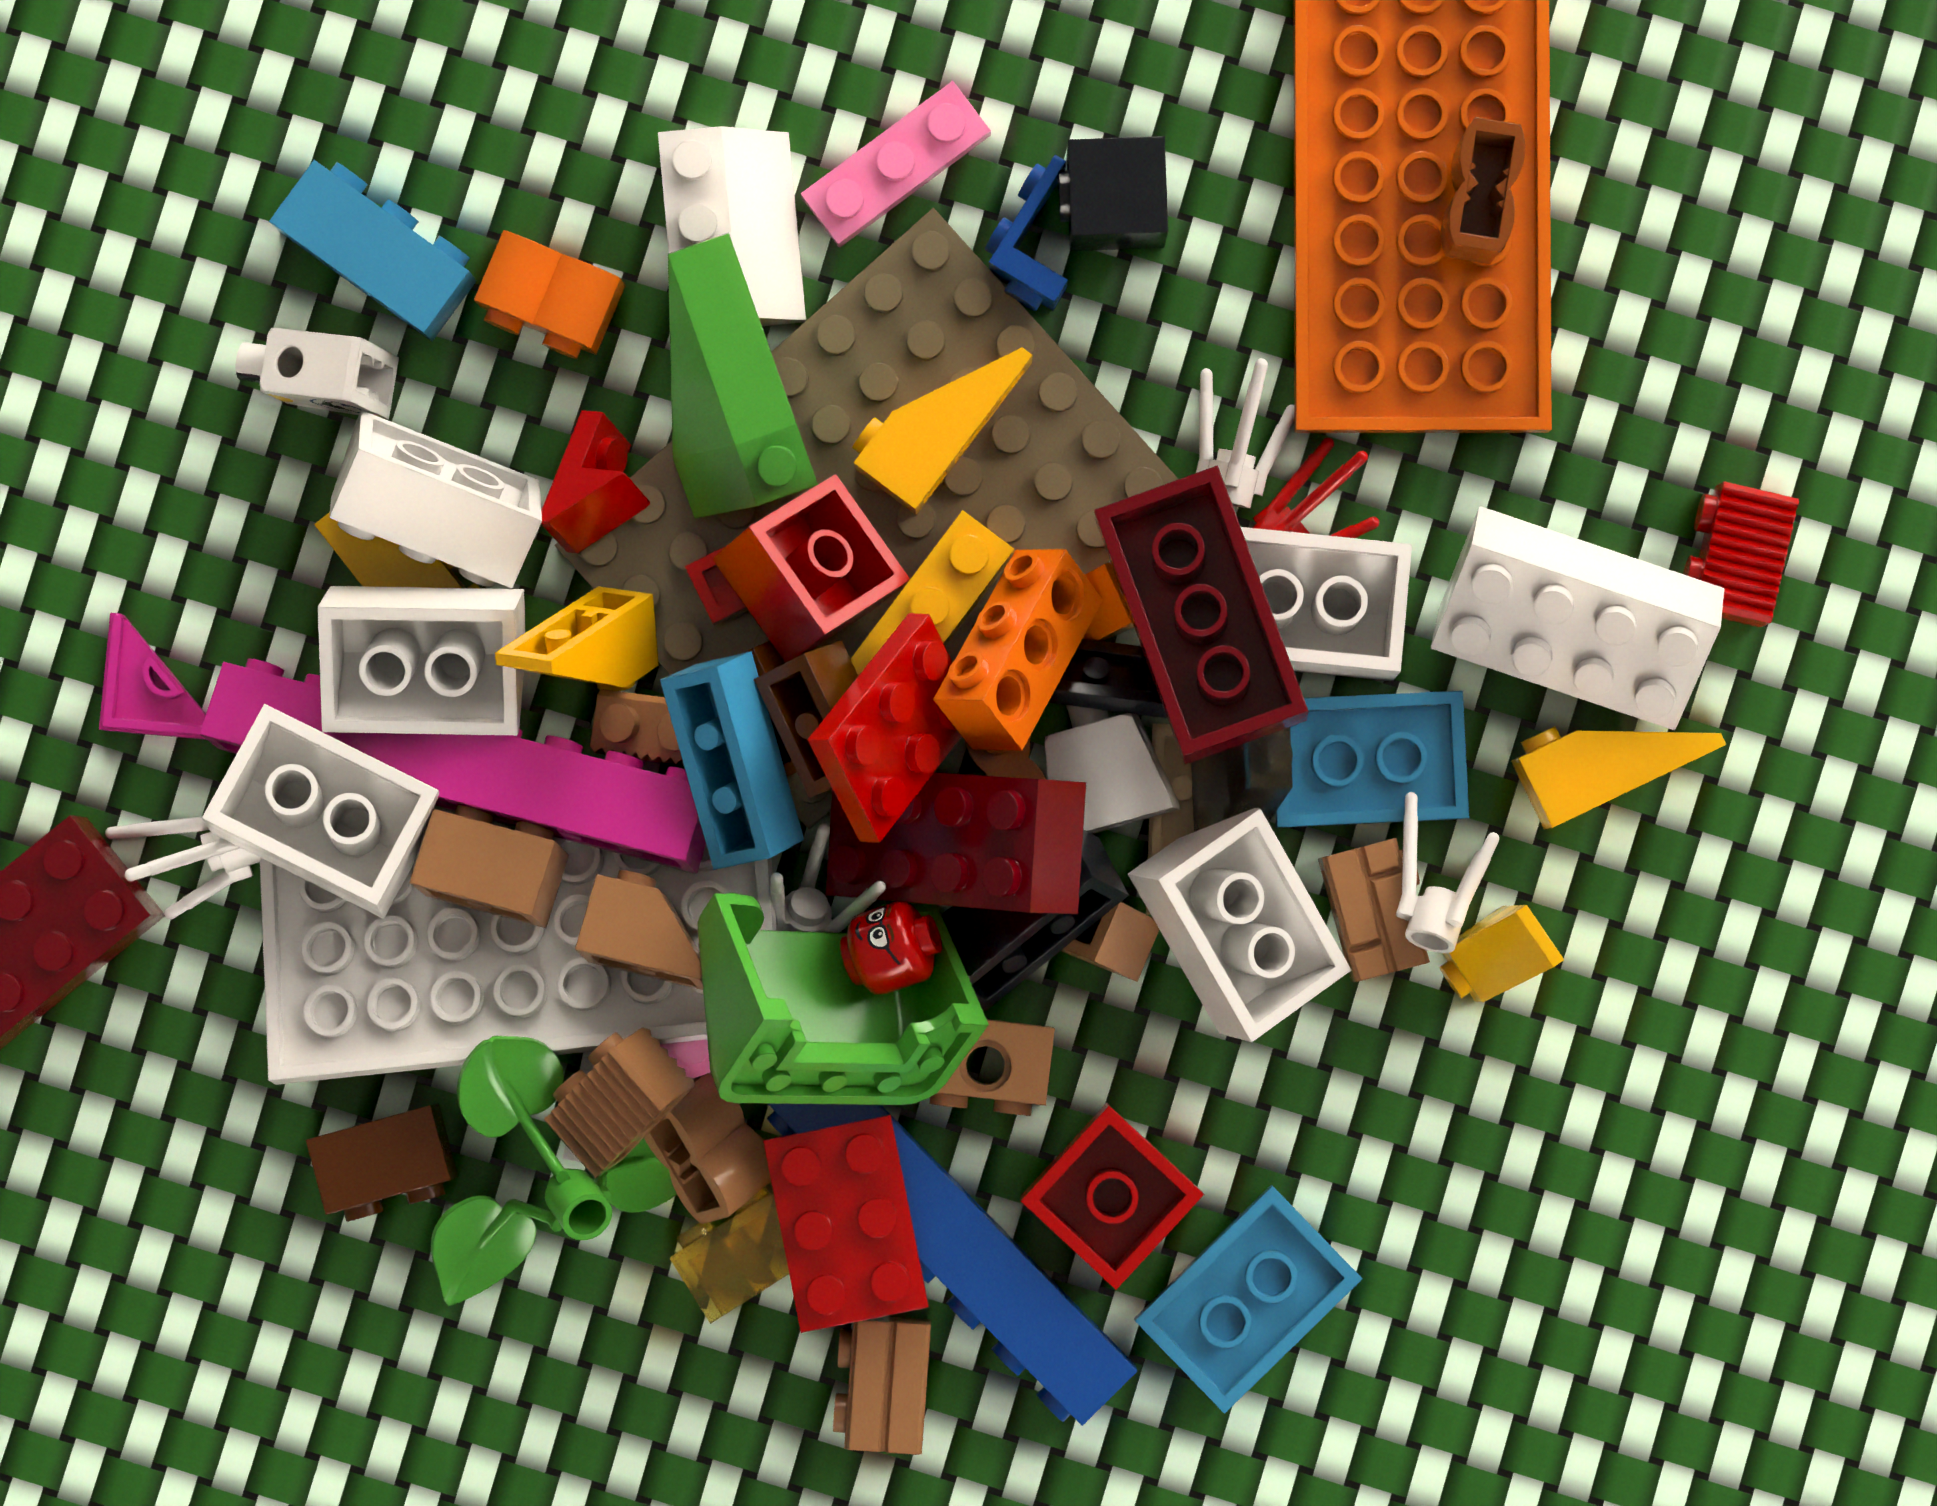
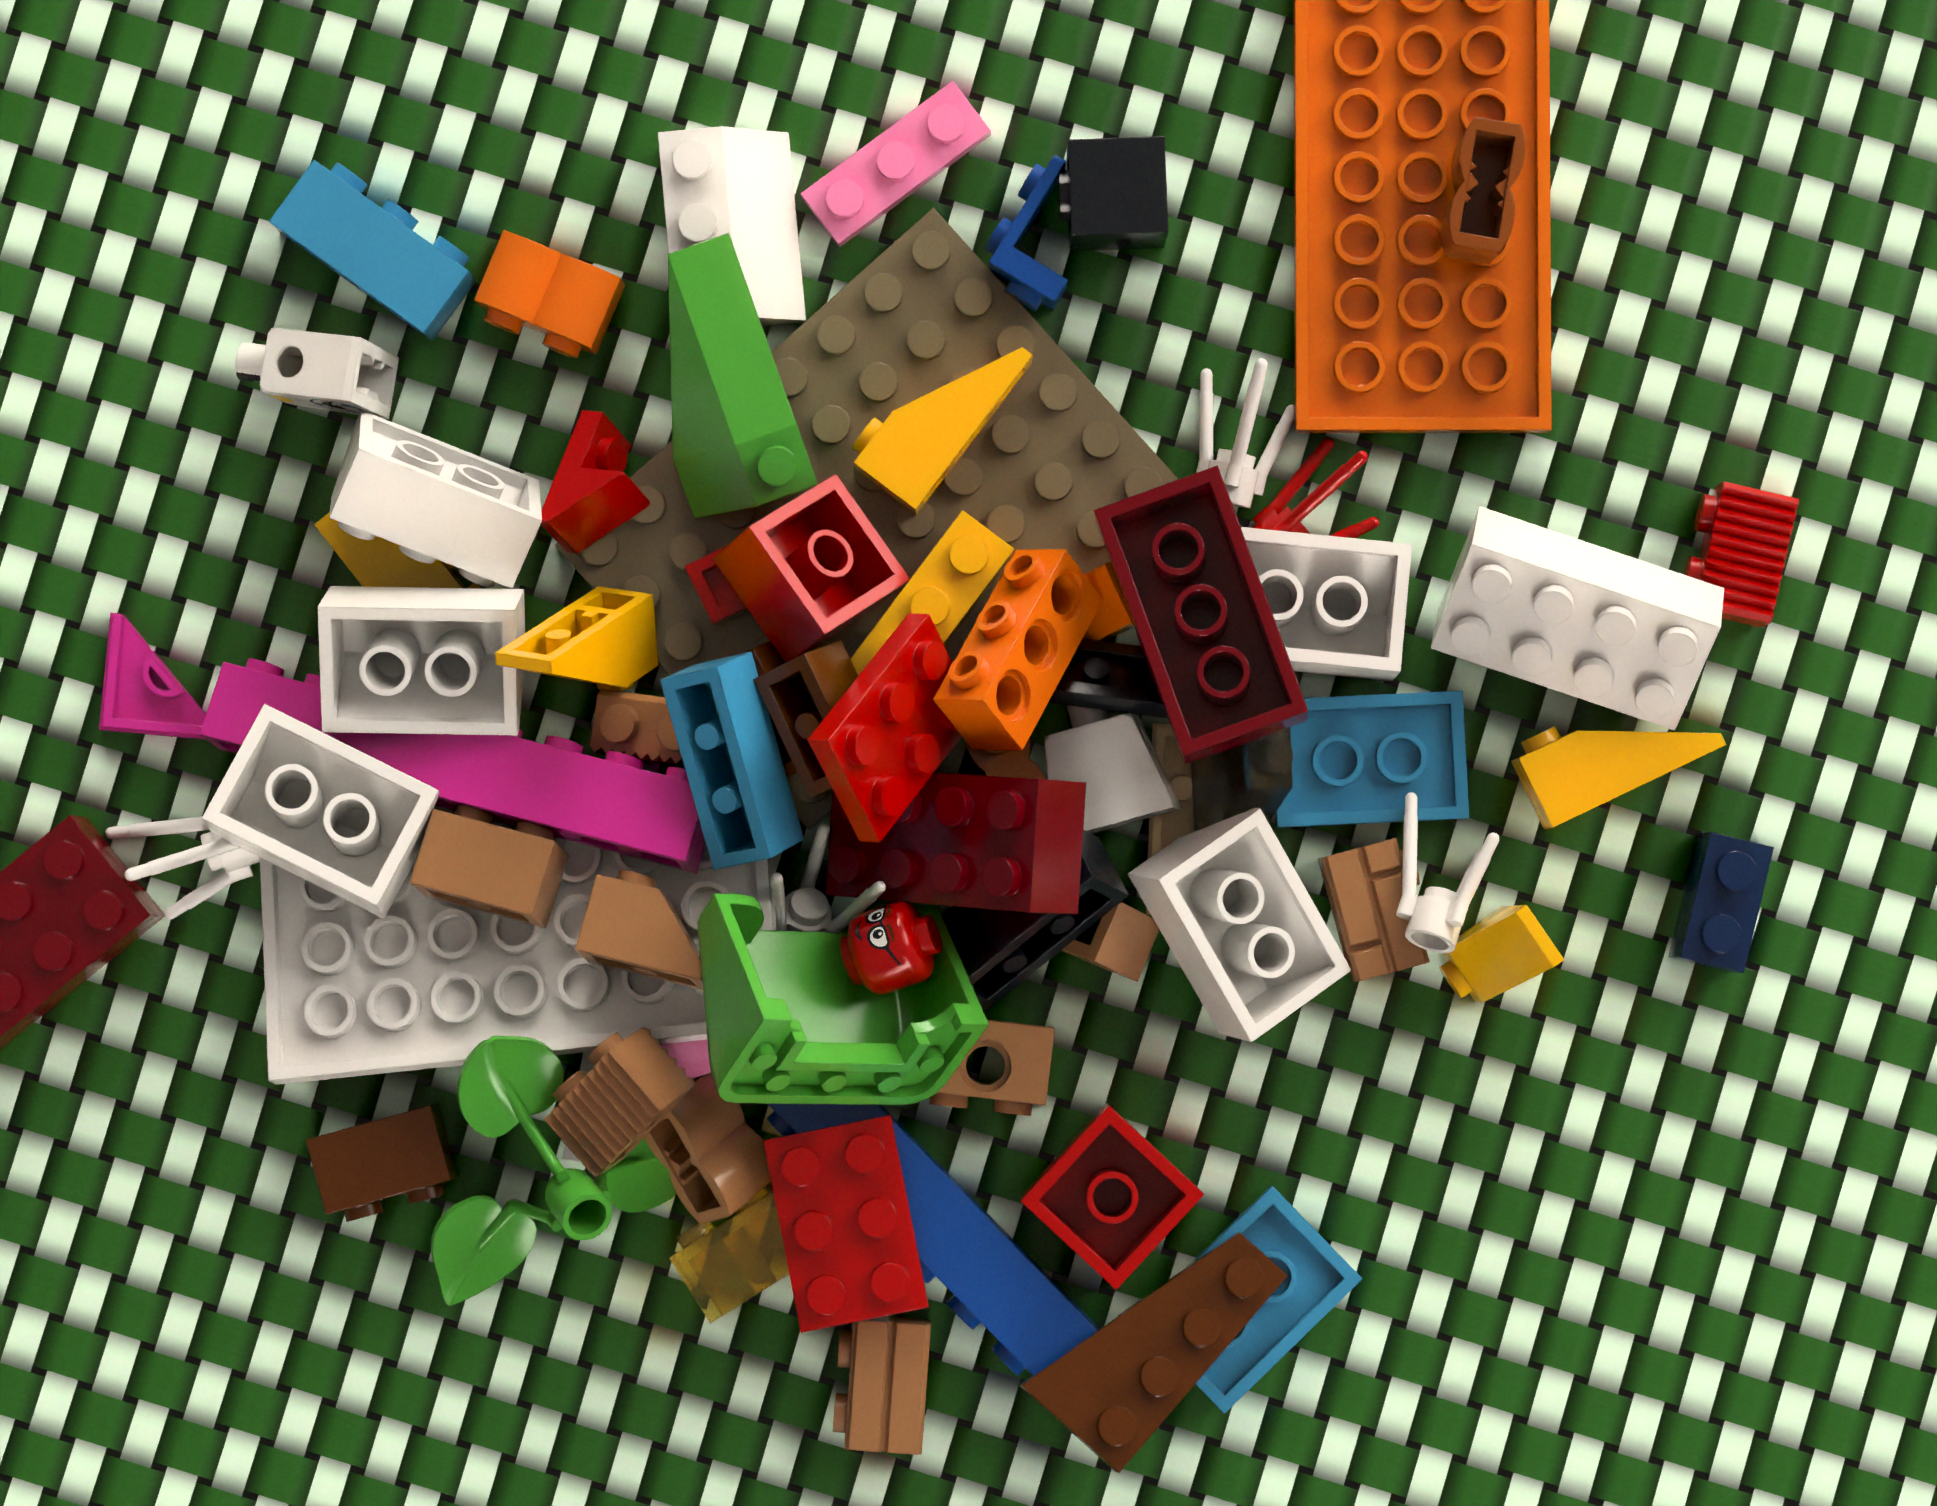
(1146, 1360): none -> reddish brown wing
(1721, 902): none -> dark blue brick

